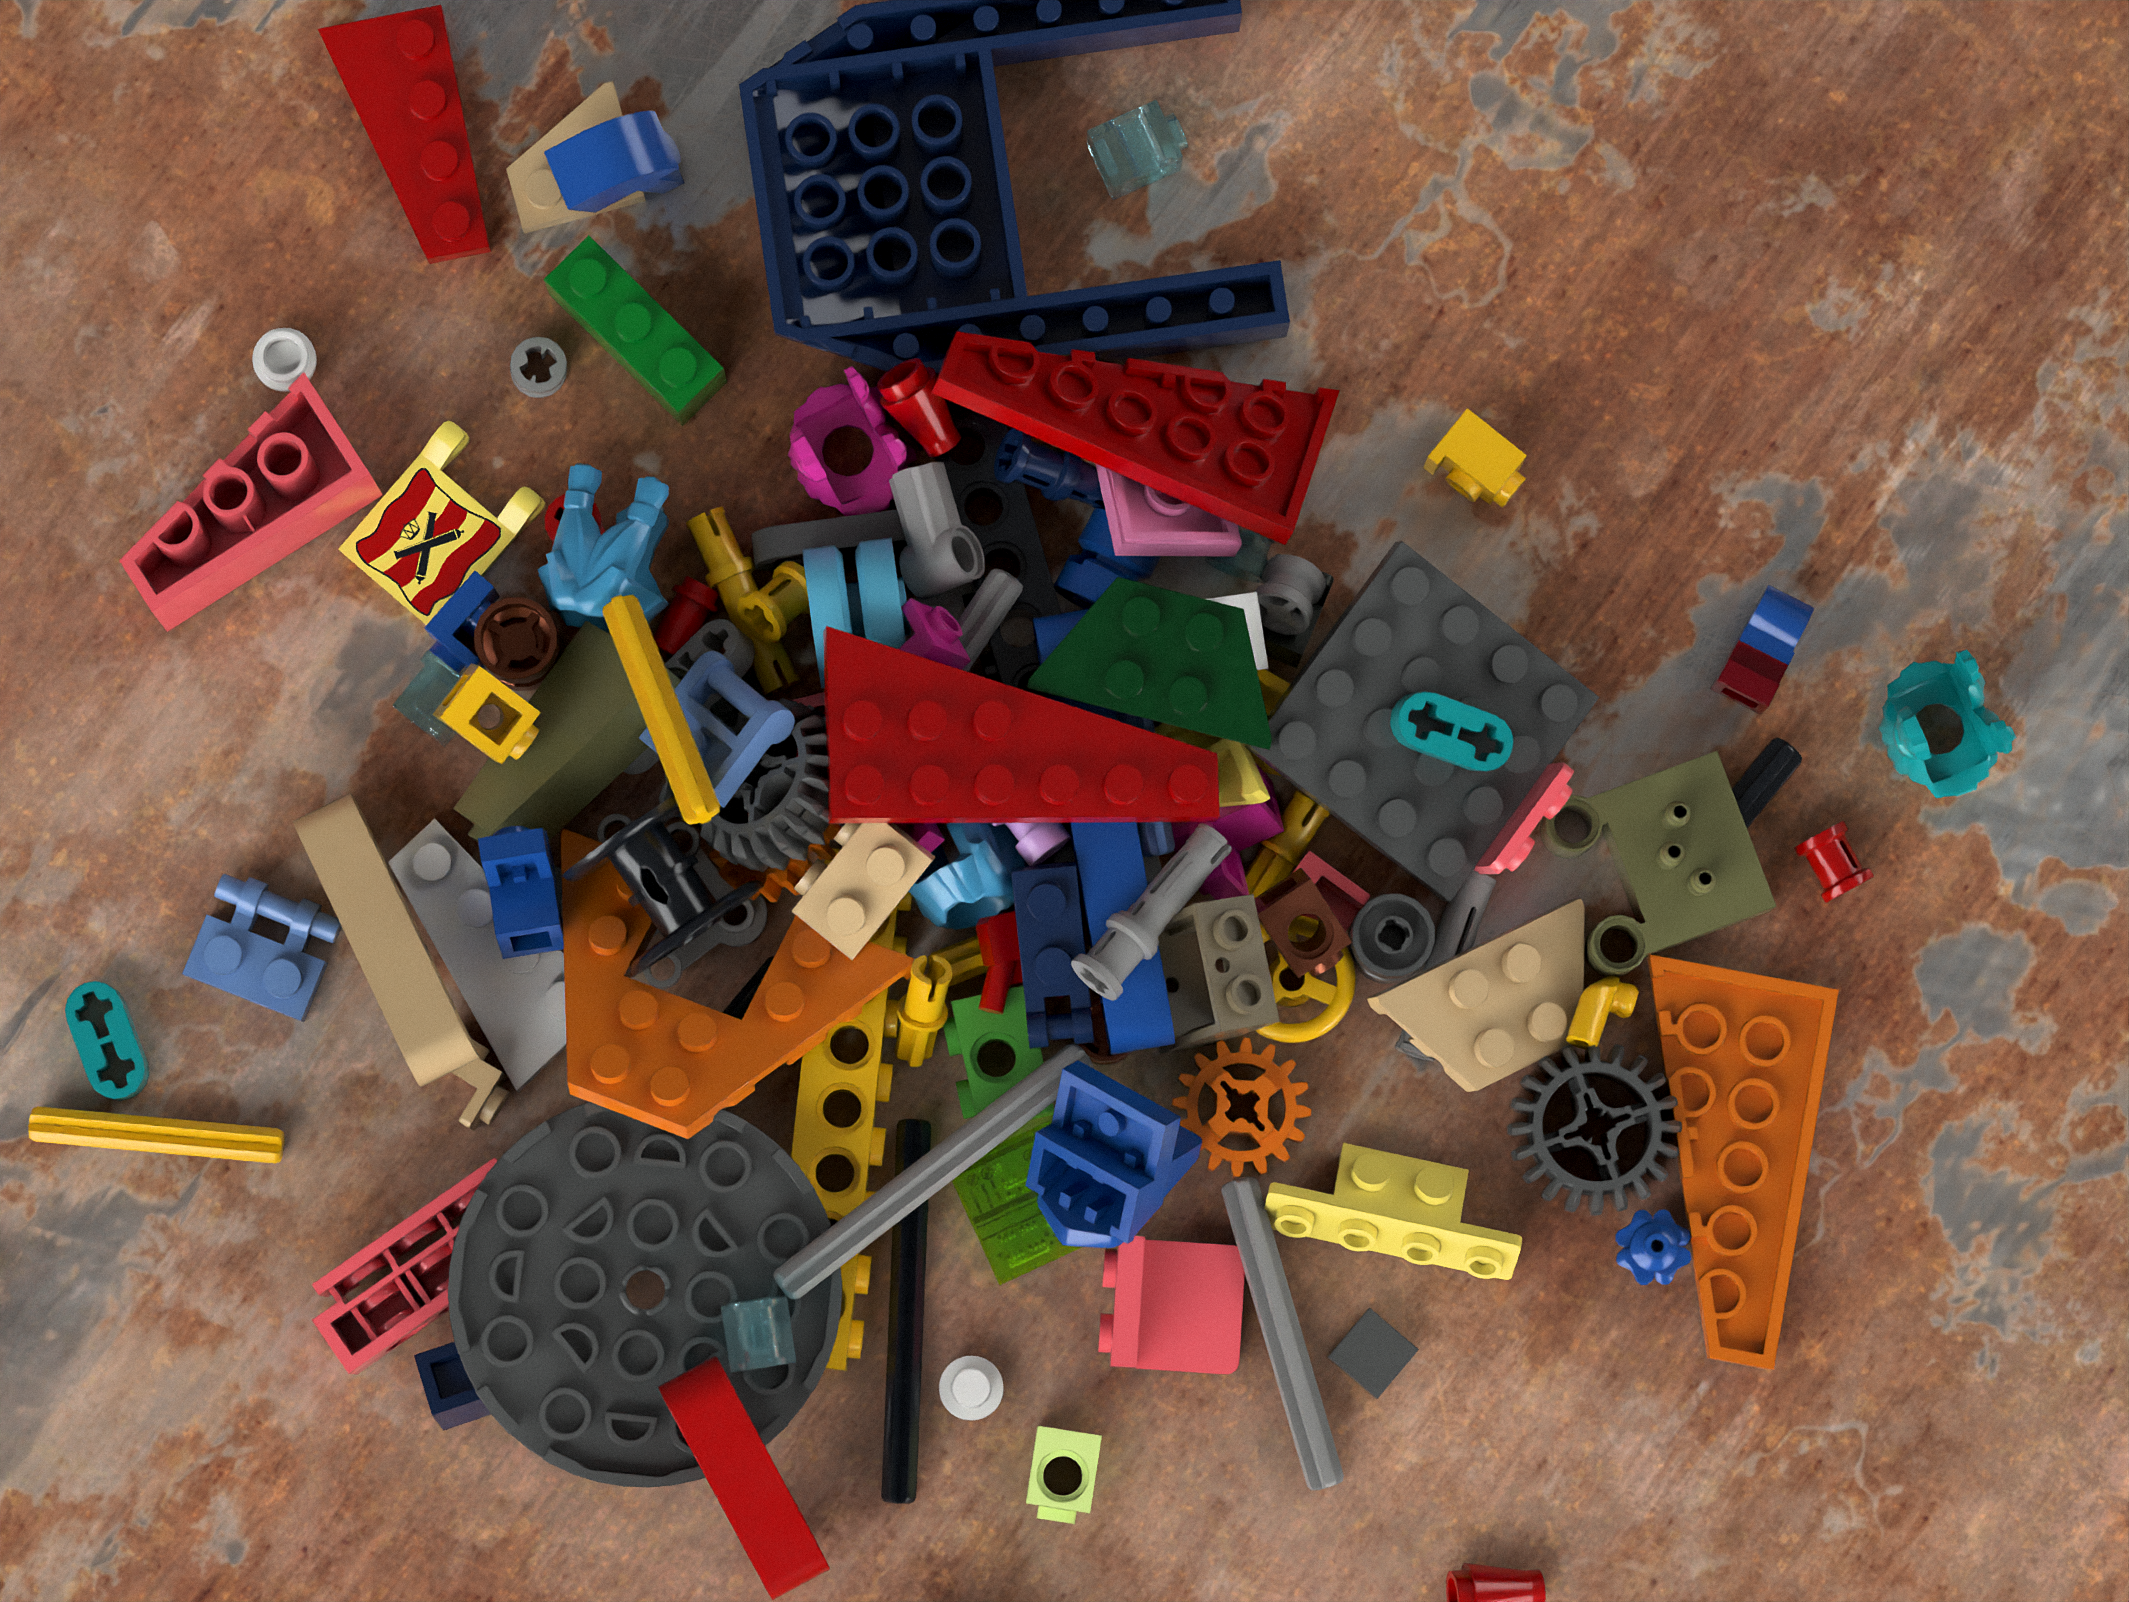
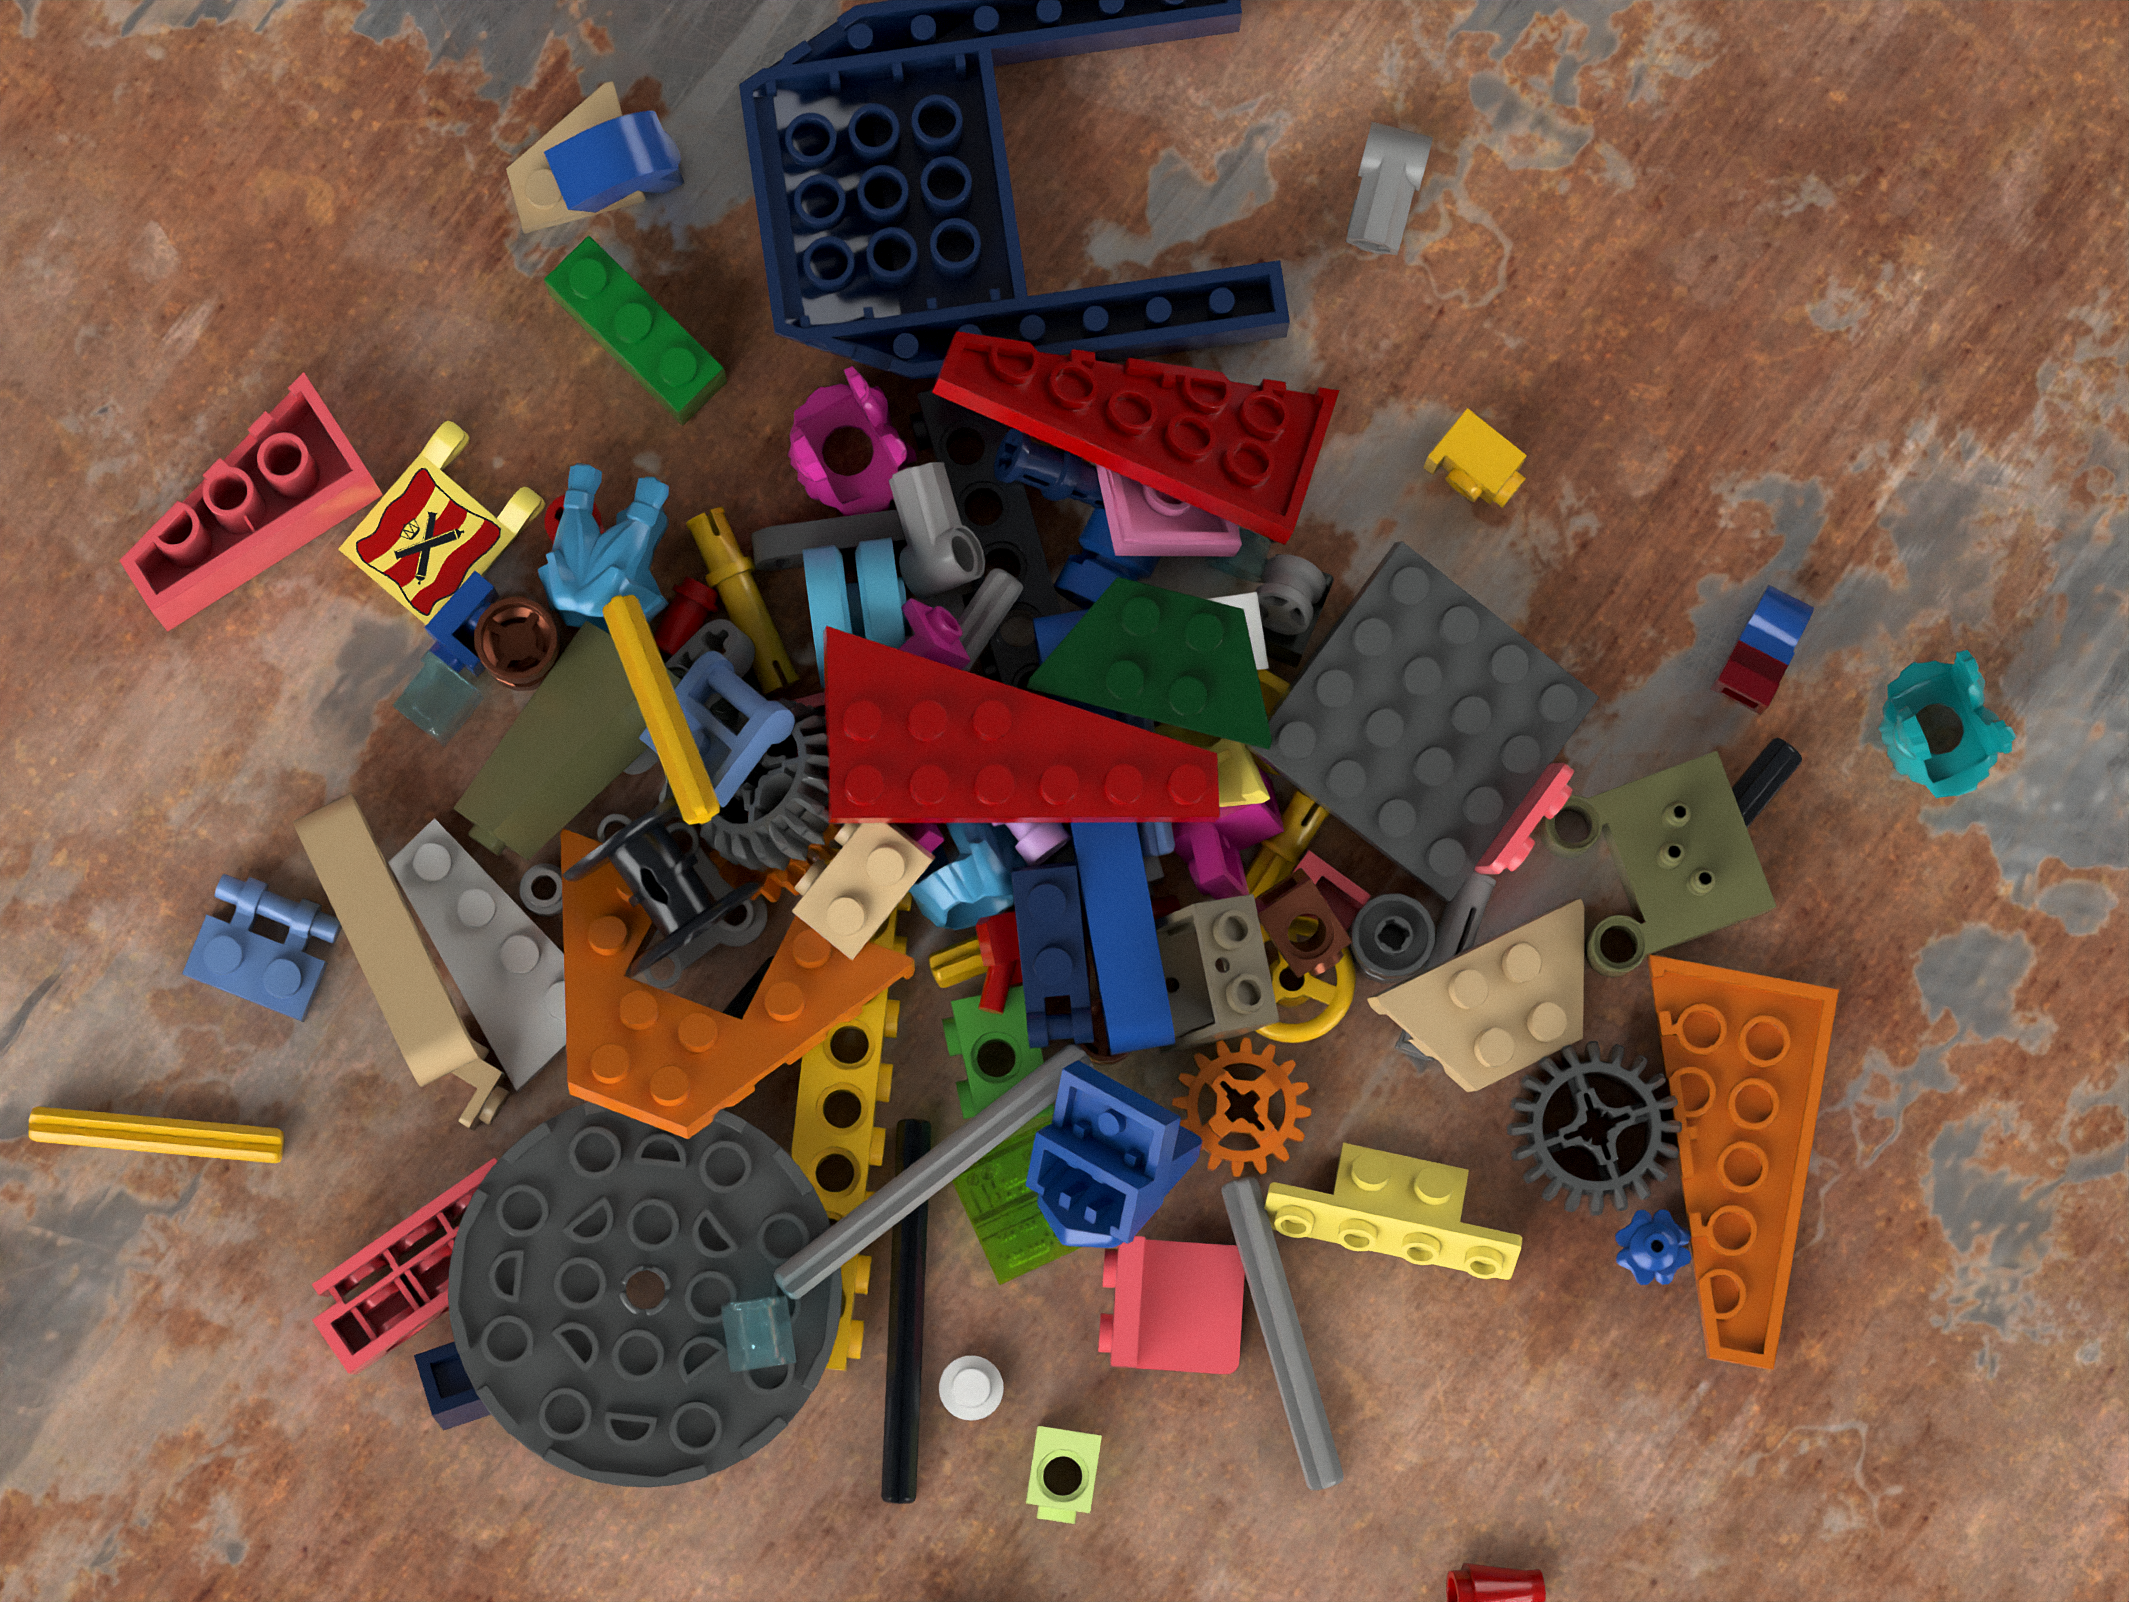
(92, 1046): teal beam -> none
(283, 357): white plate -> none
(413, 112): red wing -> none
(471, 693): yellow brick -> none
(520, 363): light grey bush -> none
(522, 891): blue brick -> none
(744, 1477): red beam -> none
(775, 603): yellow bush -> none
(910, 400): red cone -> none
(922, 1010): yellow axle -> none
(1135, 932): light grey pin -> none
(1137, 149): clear light blue brick -> none
(1372, 1353): dark grey tile -> none
(1390, 174): none -> light grey piece
(1456, 717): teal beam -> none
(1594, 1006): yellow arm -> none
(1834, 861): red bush -> none

